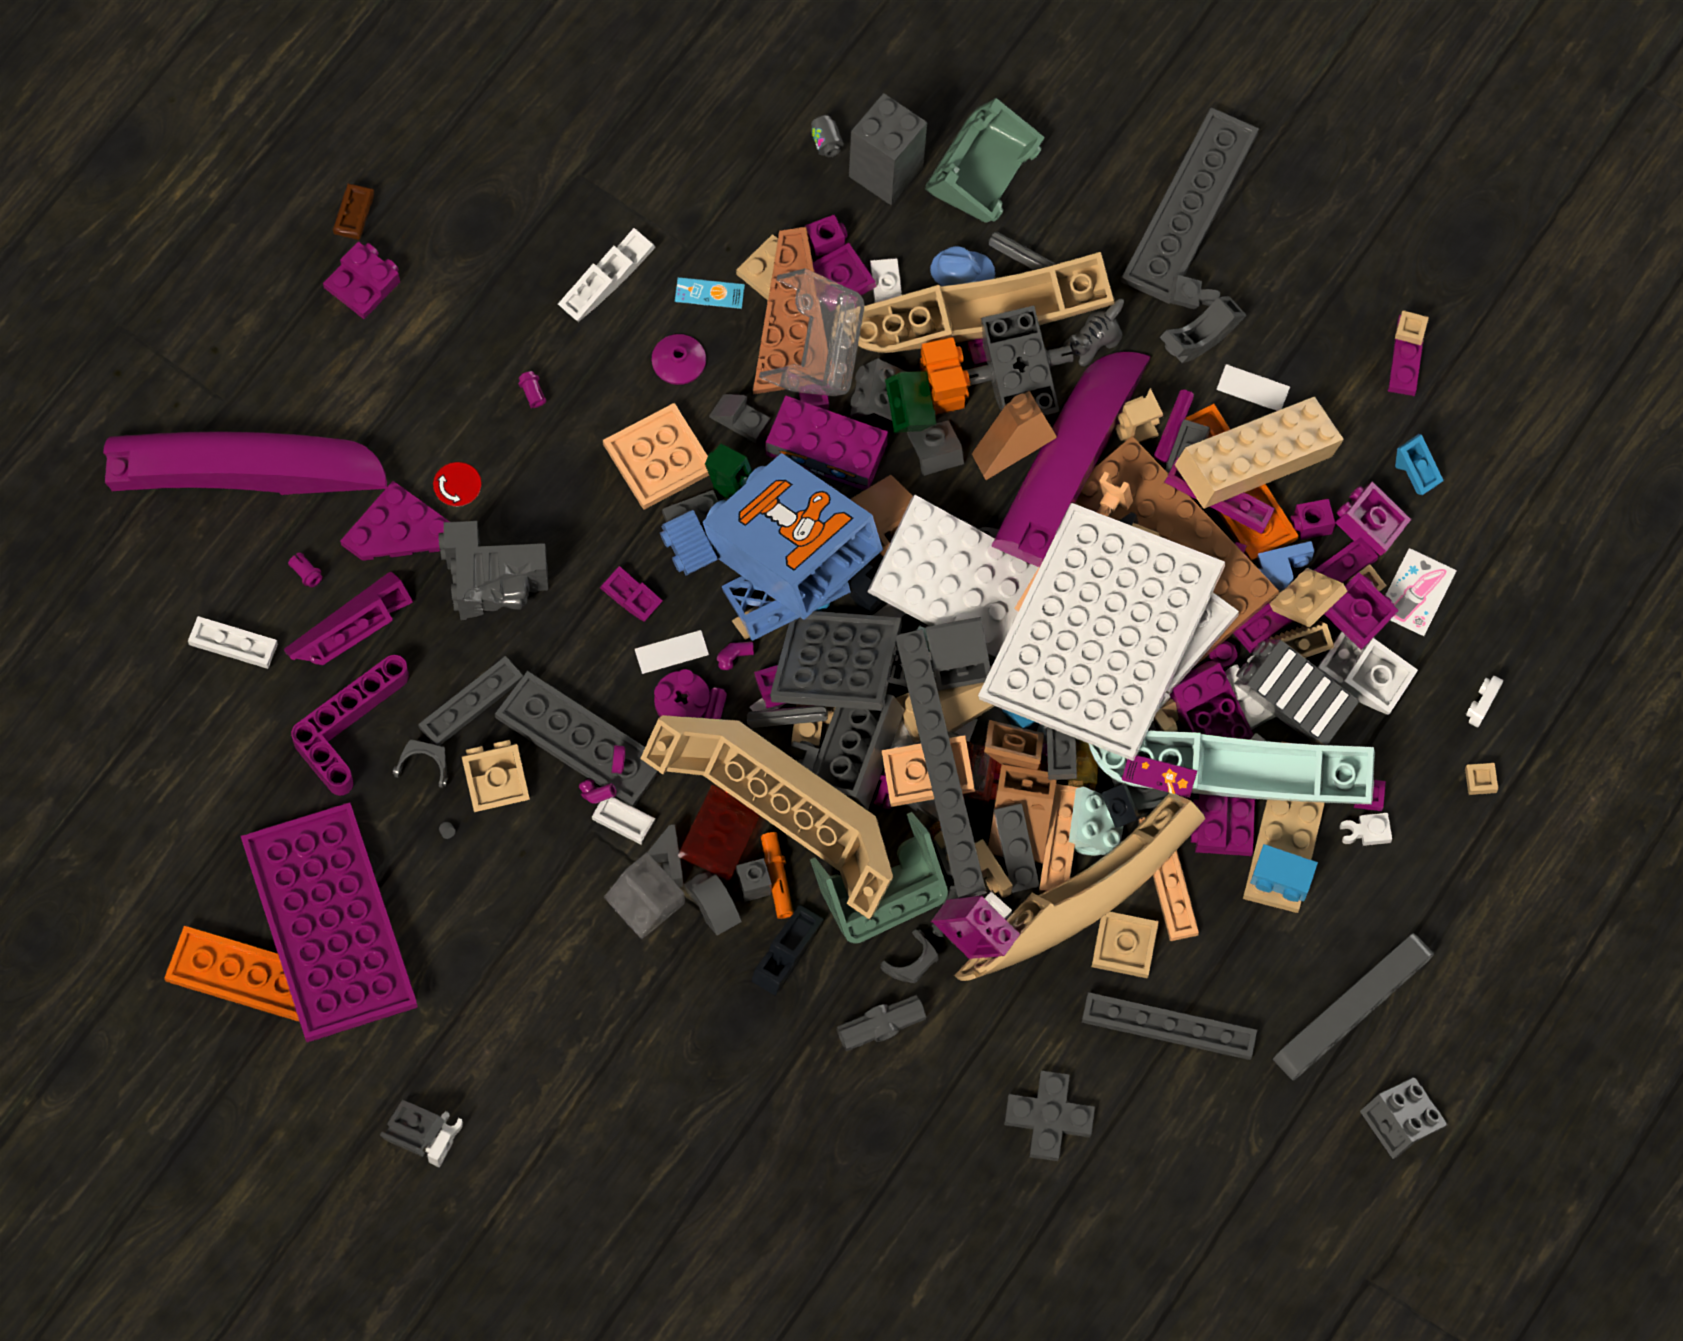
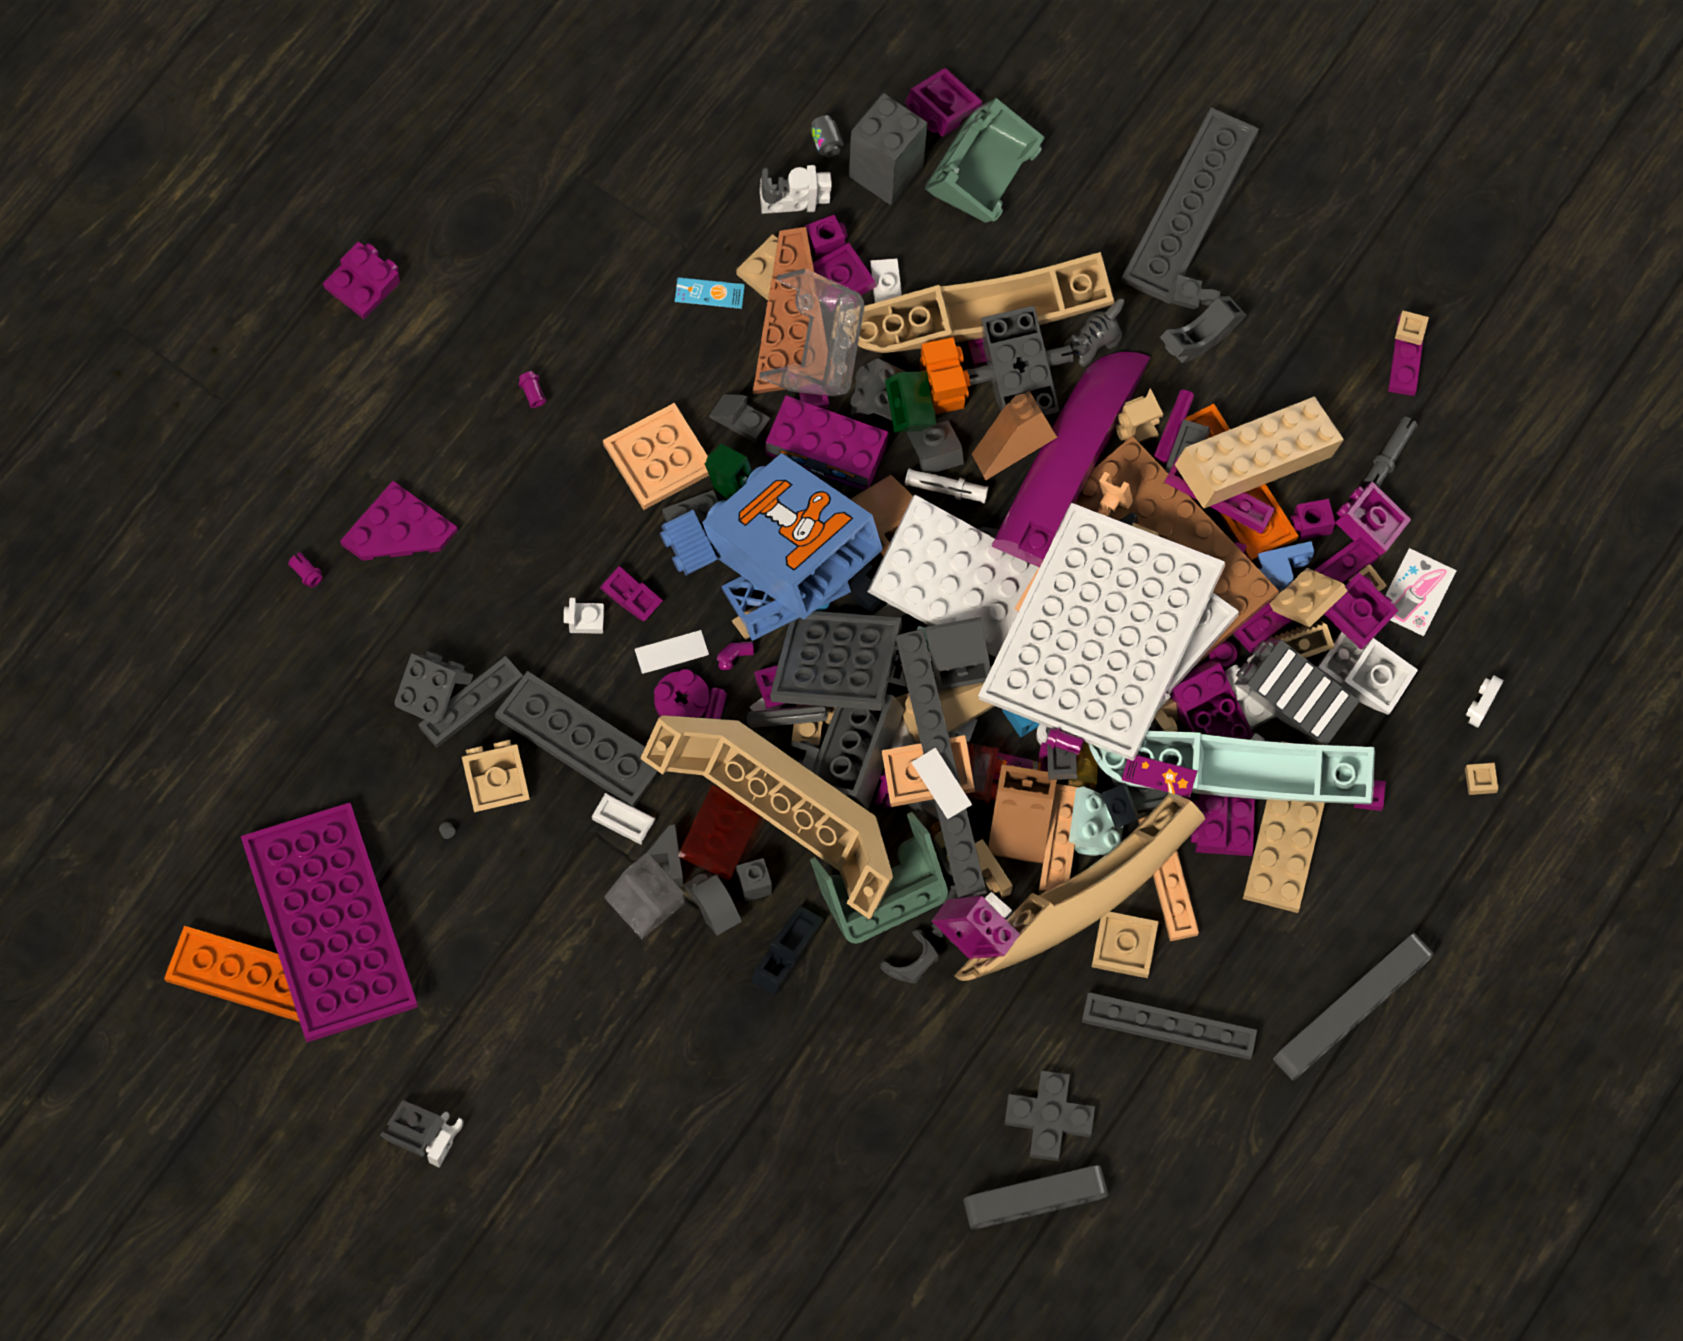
(232, 642): white plate -> none
(241, 462): magenta slope -> none
(344, 718): magenta beam -> none
(351, 622): magenta wedge -> none
(353, 211): reddish brown plate -> none
(416, 747): dark grey helmet -> none
(429, 685): none -> dark grey bracket
(457, 484): red sticker -> none
(490, 575): dark grey brick -> none
(584, 617): none -> white bracket
(596, 794): magenta arm -> none
(606, 276): white slope -> none
(618, 759): magenta tile -> none
(678, 370): magenta dish -> none
(775, 866): orange pin -> none
(799, 191): none -> white hips
(881, 1023): dark grey piece -> none
(941, 783): none -> white sticker
(942, 102): none -> magenta plate
(949, 486): none -> white pin
(961, 266): medium blue piece -> none
(1014, 745): medium nougat slope -> none
(1016, 847): dark grey plate -> none
(1018, 252): dark grey axle -> none
(1035, 1197): none -> dark grey beam
(1064, 741): none -> magenta pin
(1253, 388): white sticker -> none
(1283, 873): dark azure brick -> none
(1371, 828): white plate -> none
(1385, 462): none -> dark grey pin
(1402, 1116): dark grey bracket -> none
(1419, 464): dark azure slope -> none

